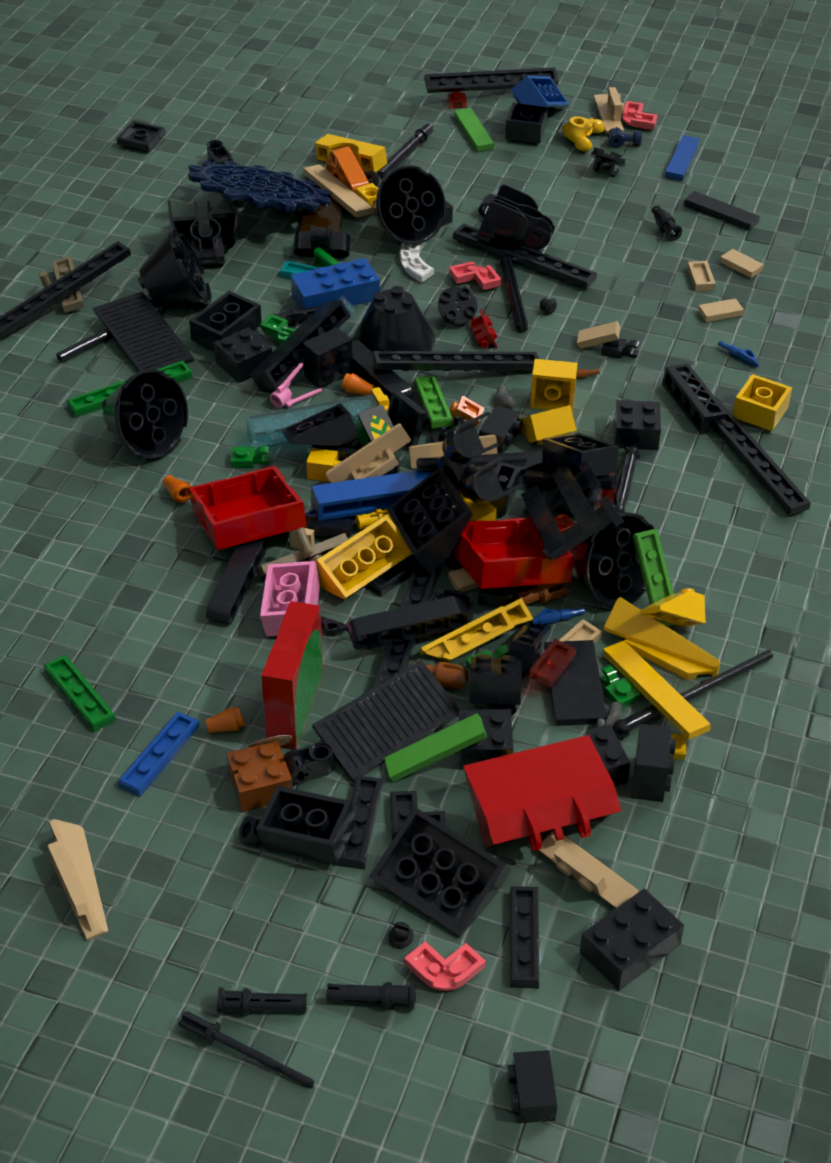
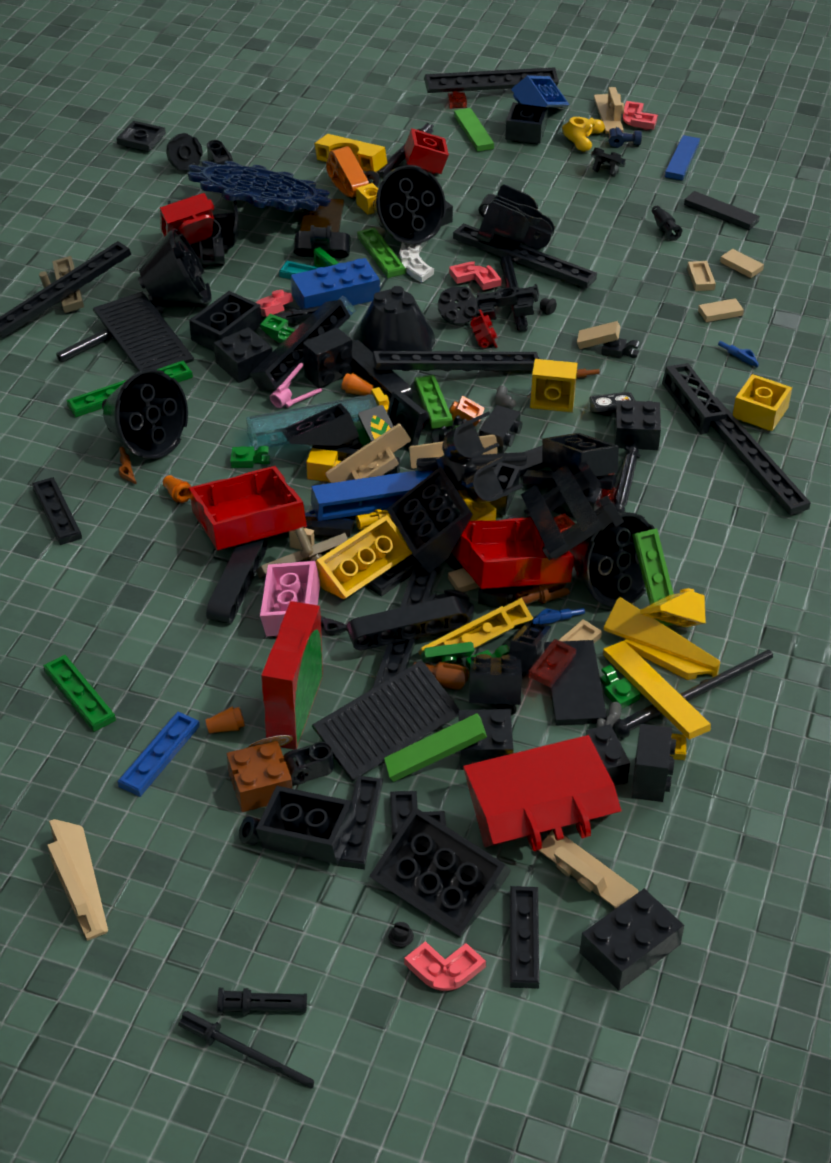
(57, 511): none -> black tile
(126, 467): none -> dark orange hand
(184, 151): none -> black tile
(190, 216): none -> red brick
(274, 303): none -> coral plate
(338, 191): tan tile -> none
(381, 252): none -> bright green tile
(387, 995): black pin -> none
(426, 151): none -> red brick
(447, 653): none -> green plate
(520, 297): none -> black piece
(533, 1086): black brick -> none
(548, 424): yellow slope -> none
(608, 401): none -> slope

